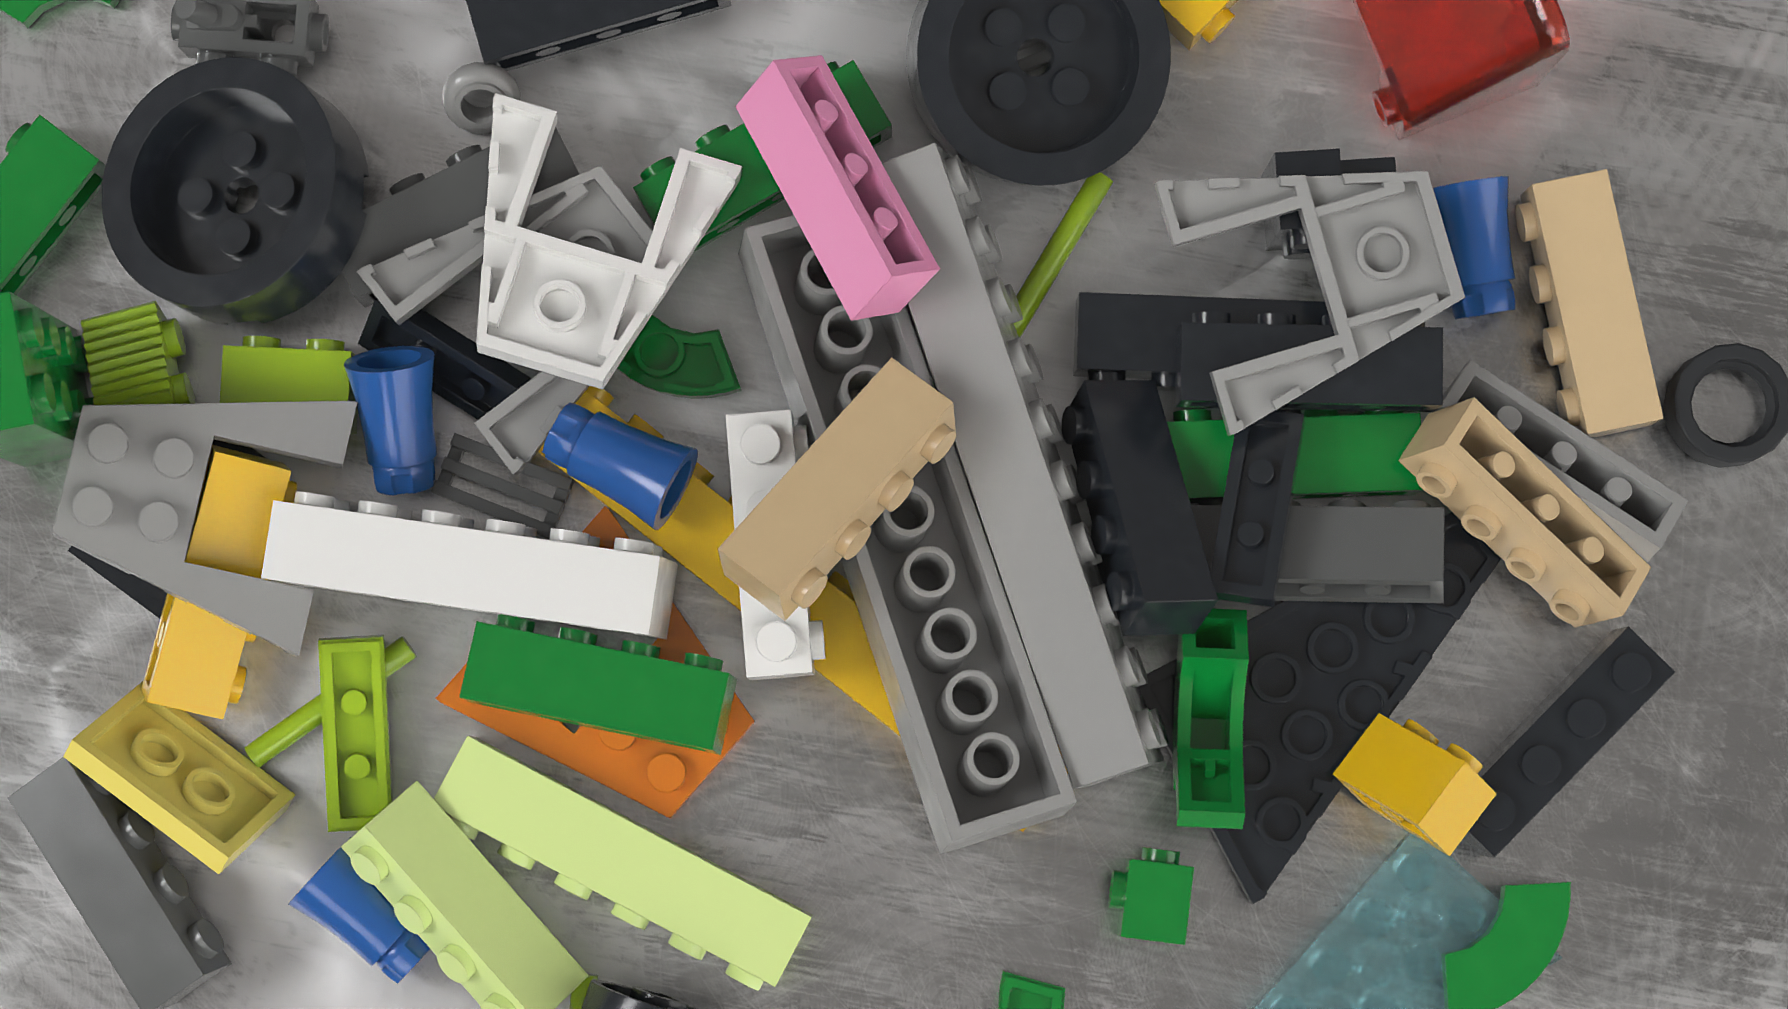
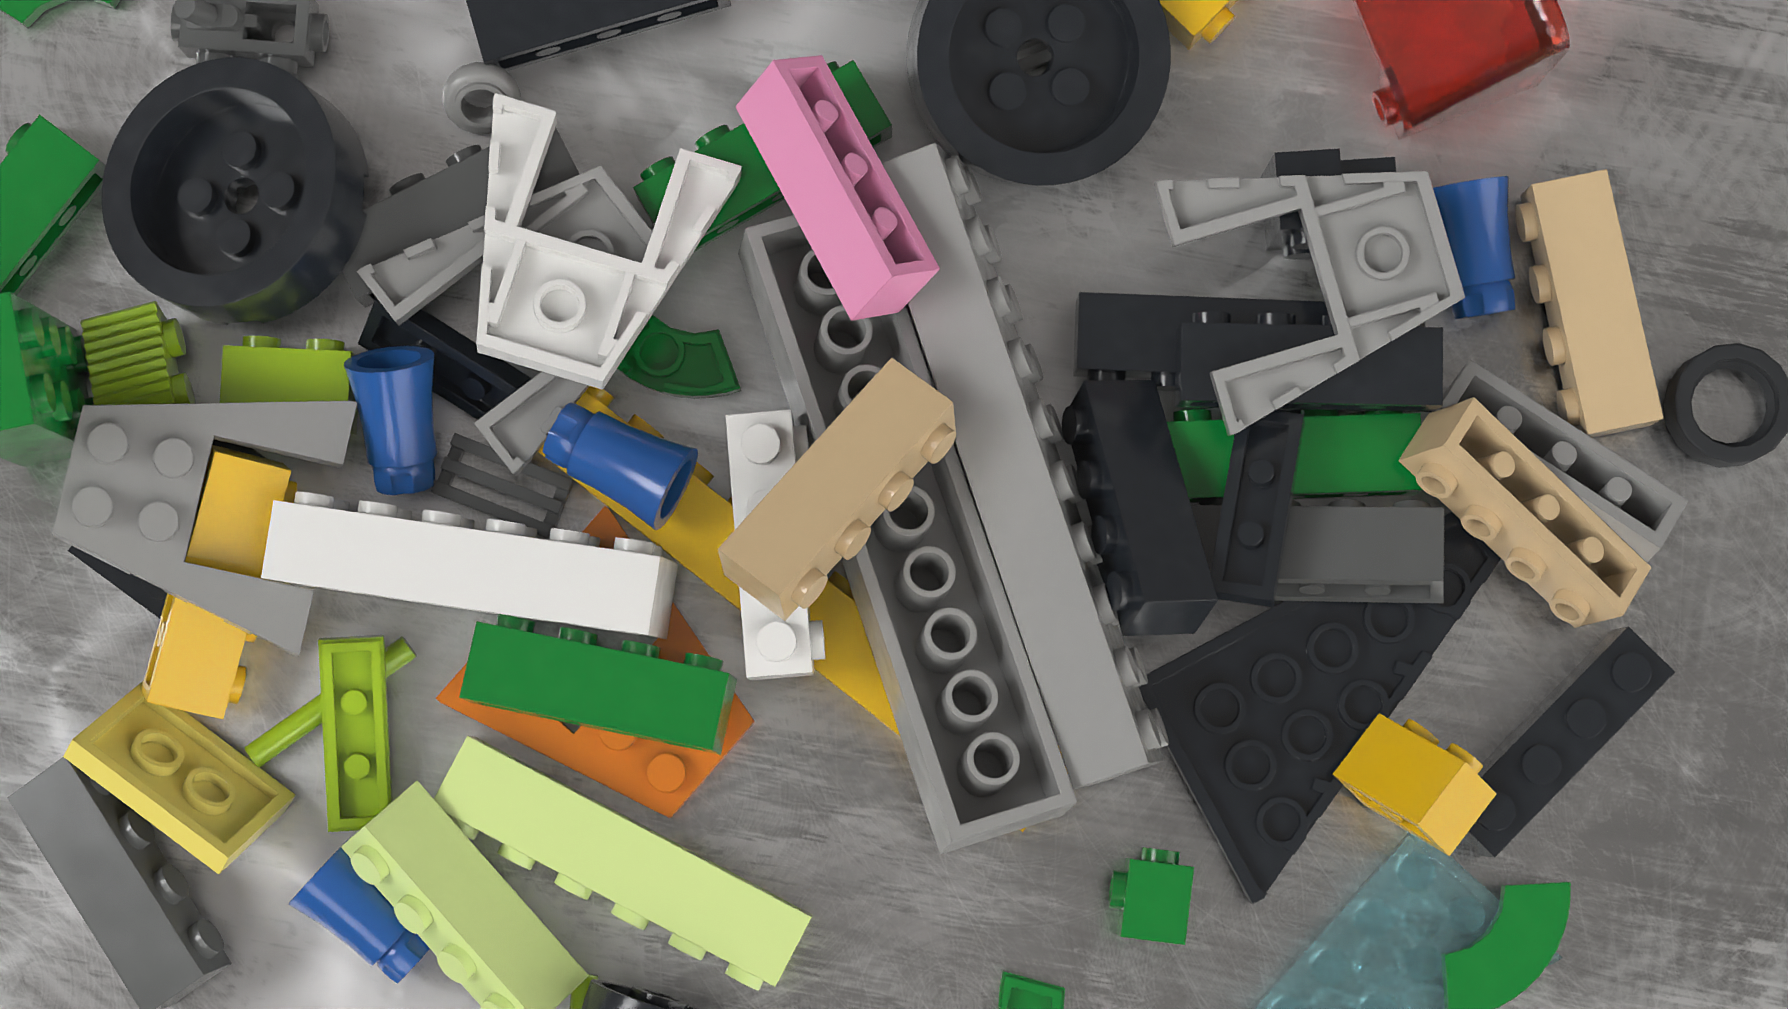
(1060, 247): lime bar -> none
(1210, 722): green arch -> none

